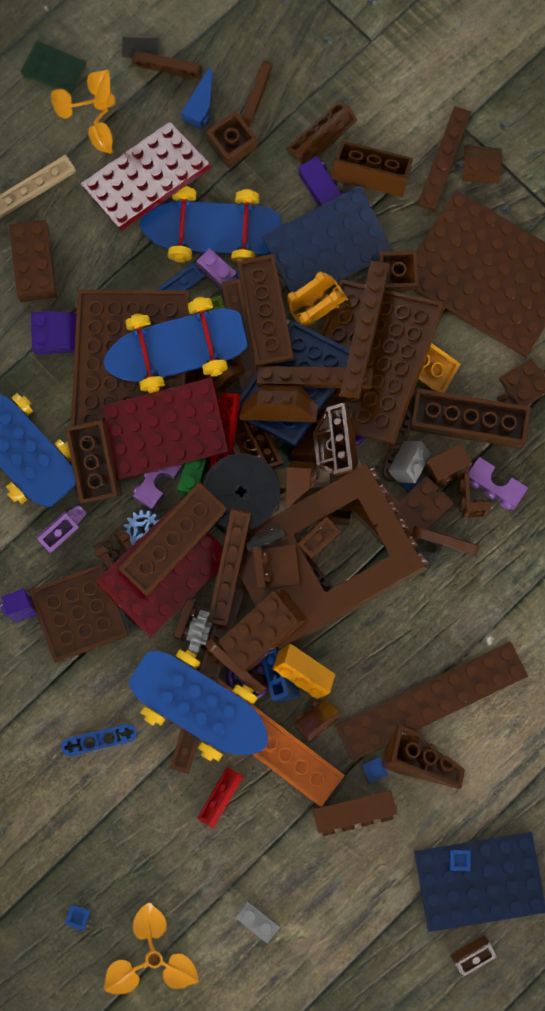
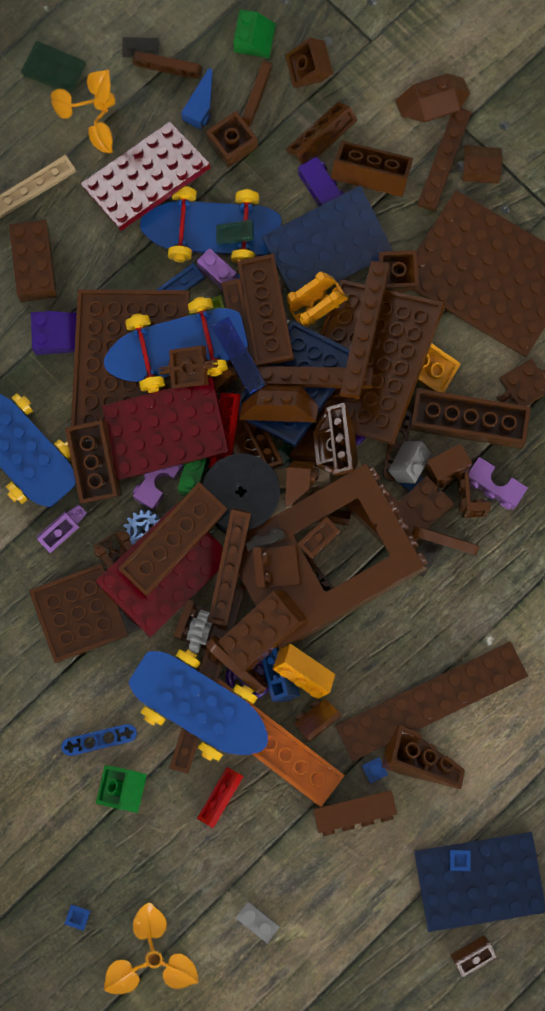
(18, 605): dark purple brick -> none
(121, 788): none -> green slope
(188, 367): none -> reddish brown plate
(235, 232): none -> clear green plate
(238, 355): none -> clear blue plate
(253, 34): none -> green slope
(309, 63): none -> reddish brown slope
(433, 98): none -> reddish brown wedge

